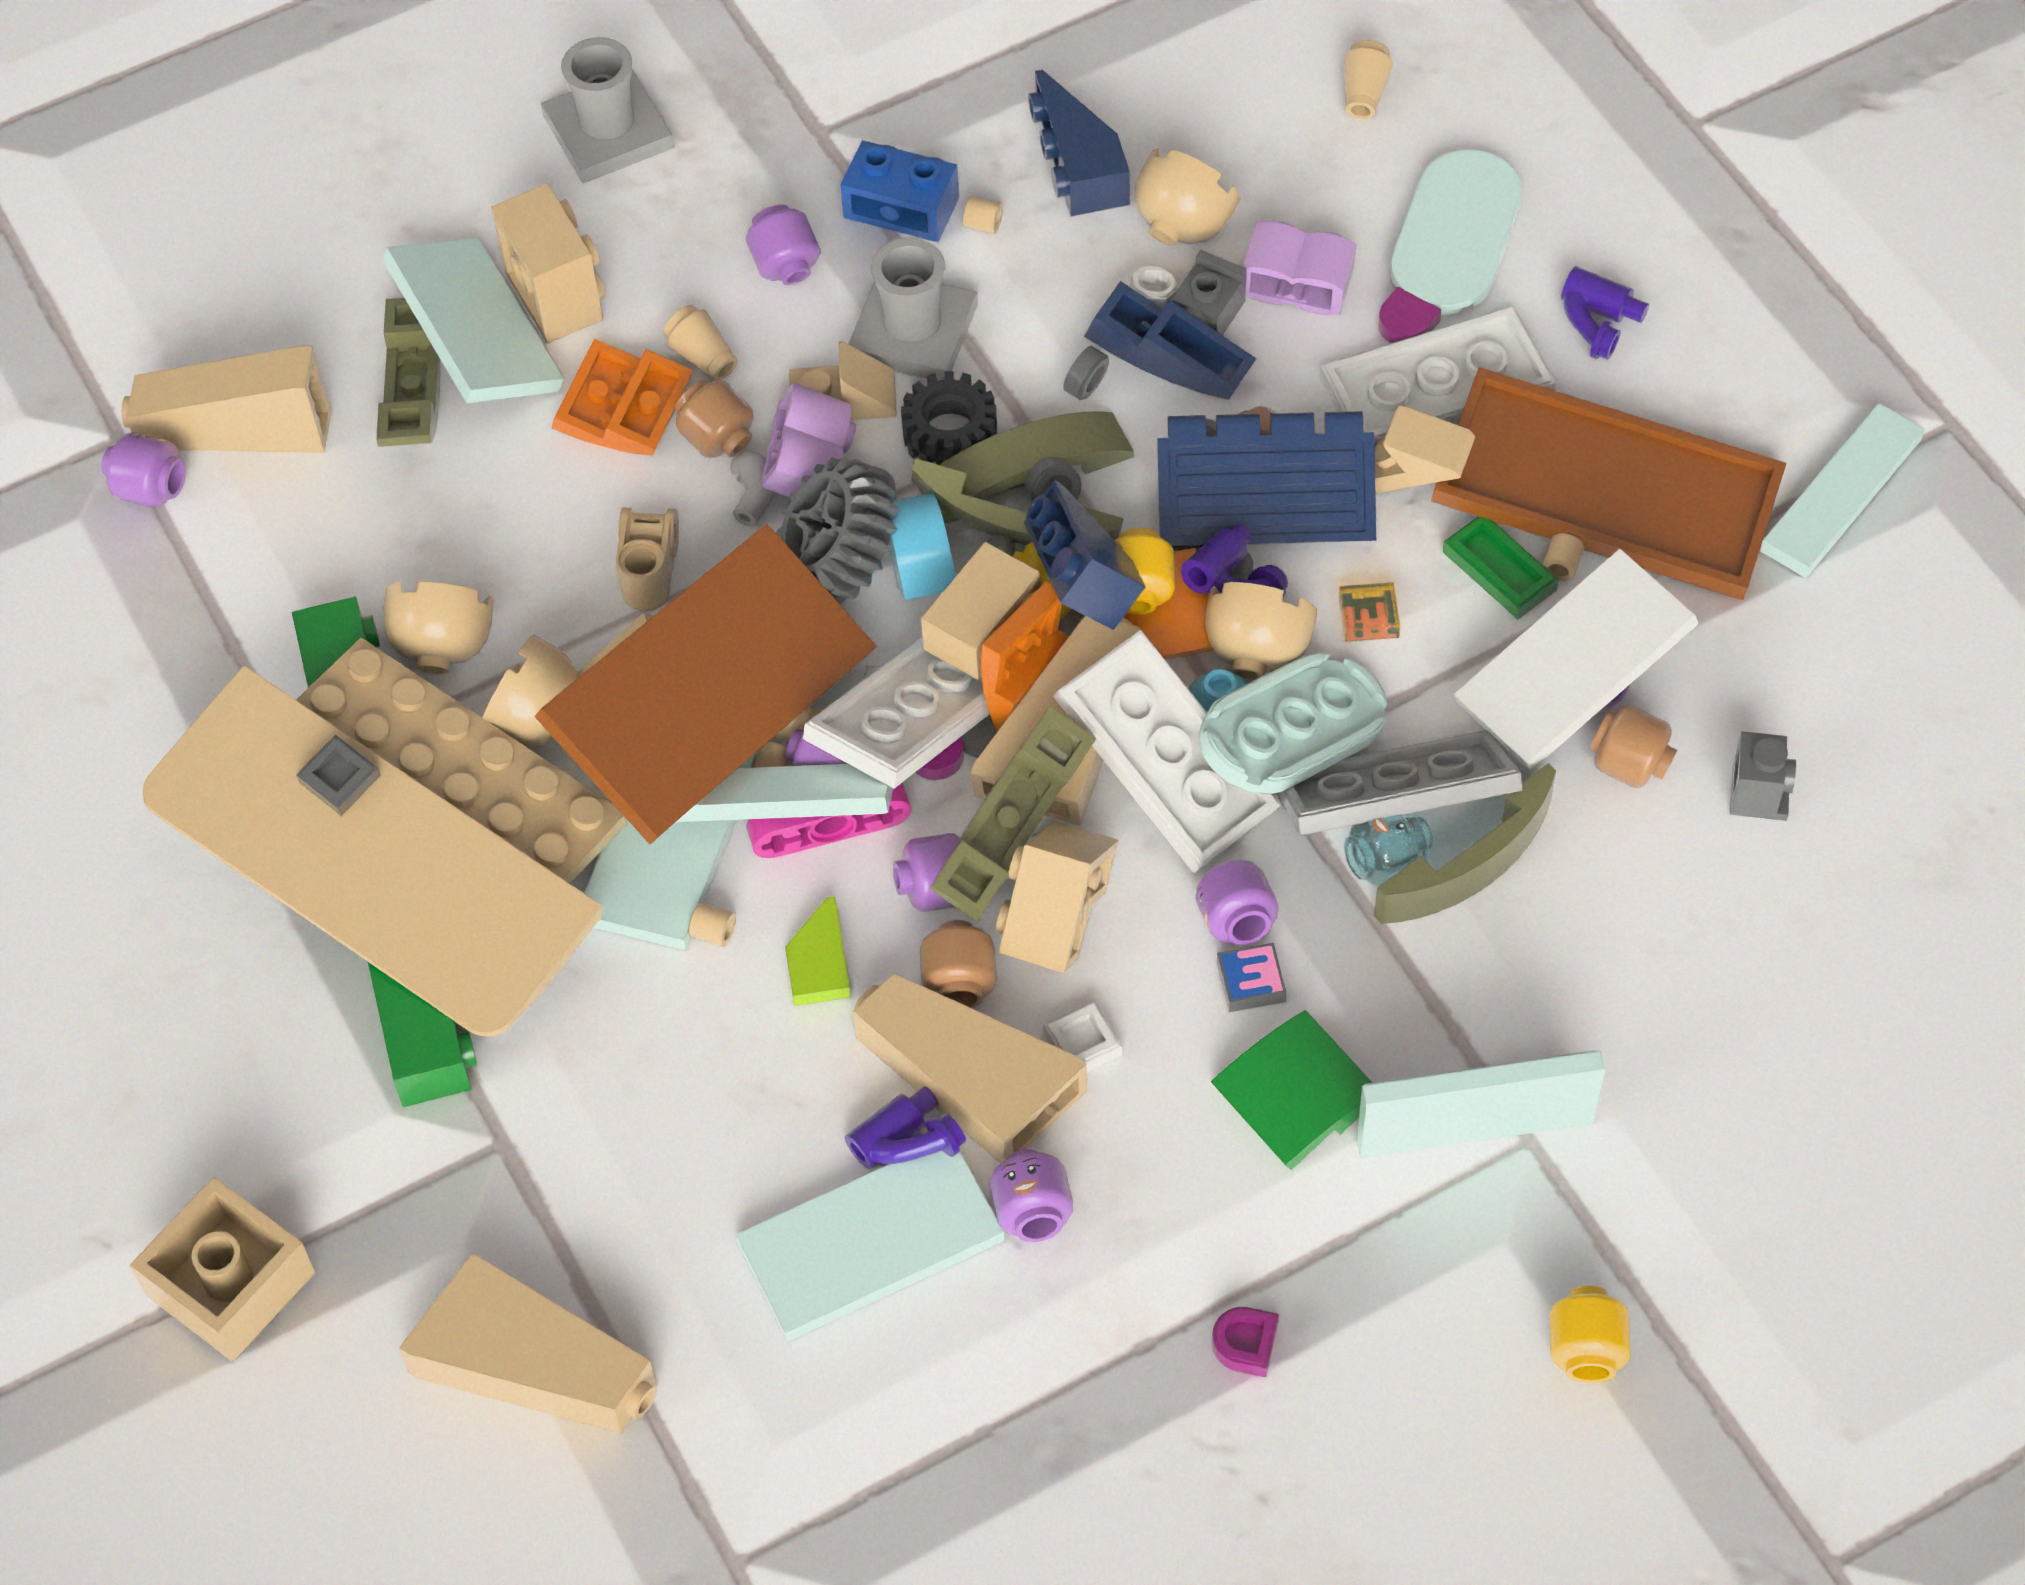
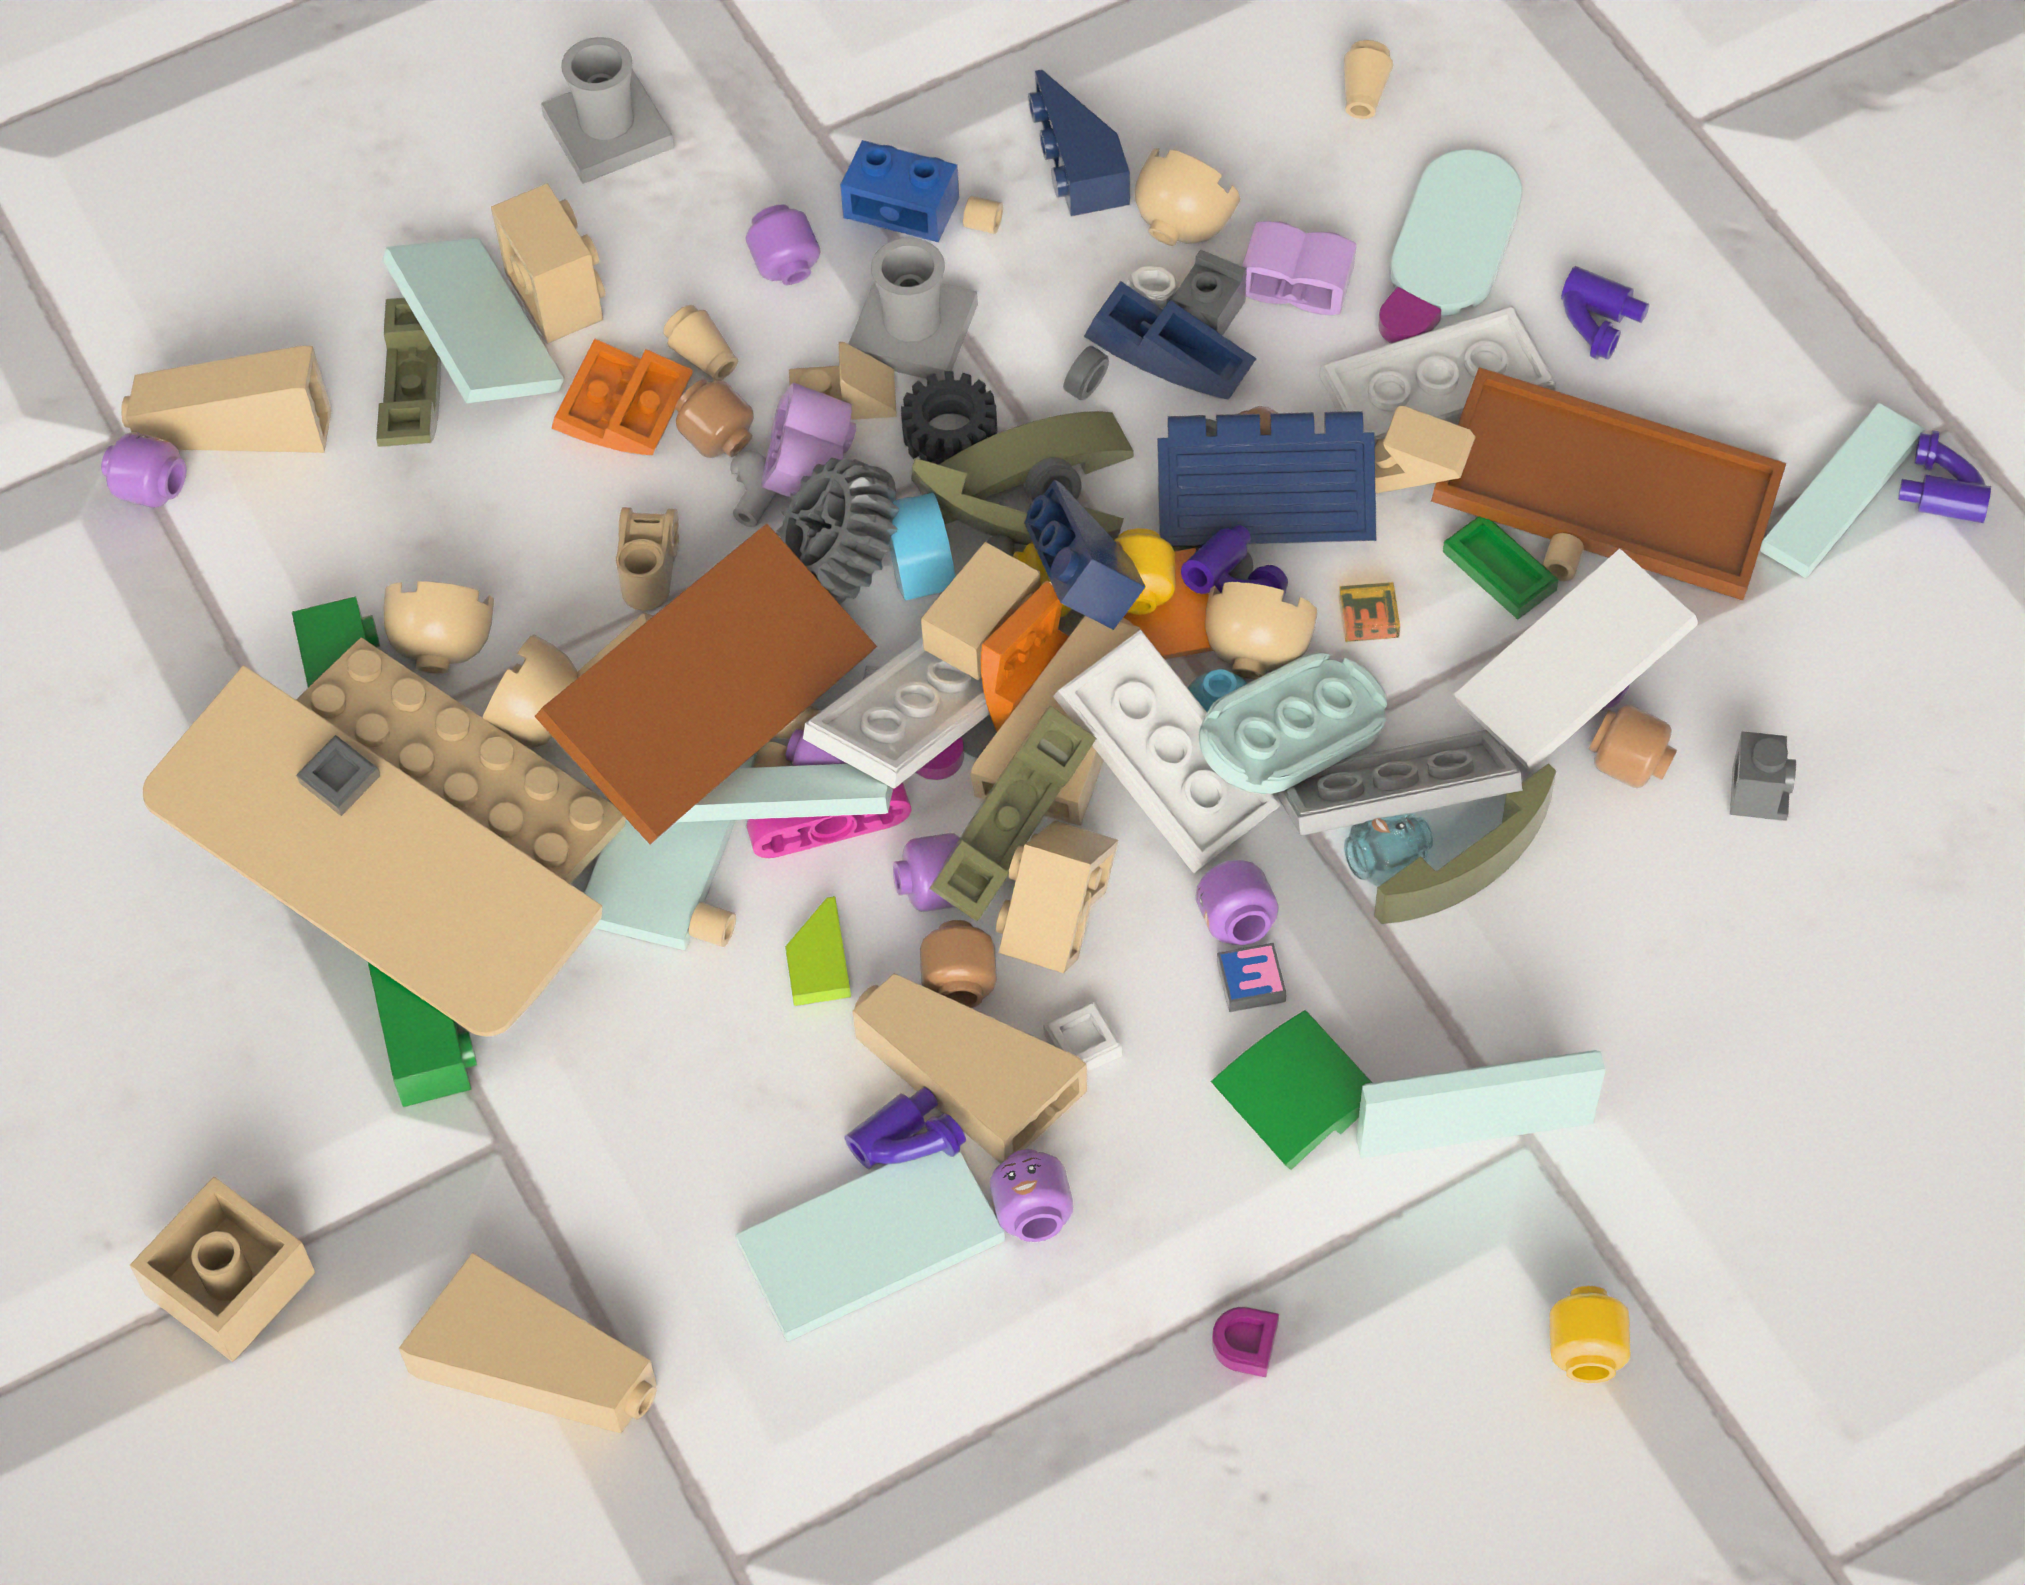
(1960, 498): none -> dark purple plant

